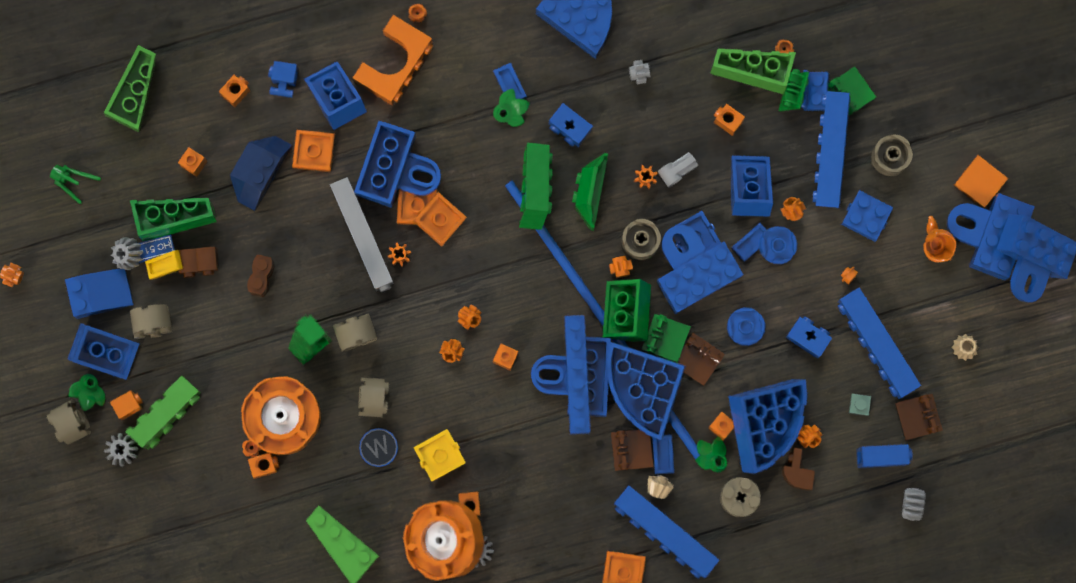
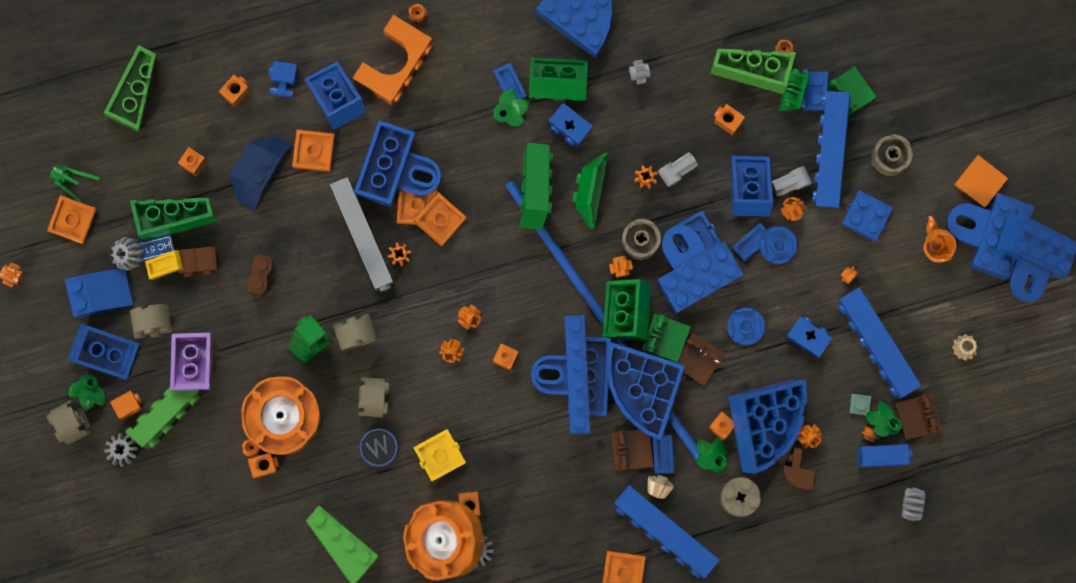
(72, 219): none -> orange tile
(191, 361): none -> medium lavender slope
(558, 79): none -> green slope
(796, 179): none -> light grey piece
(869, 434): none -> orange plate
(884, 421): none -> green plate

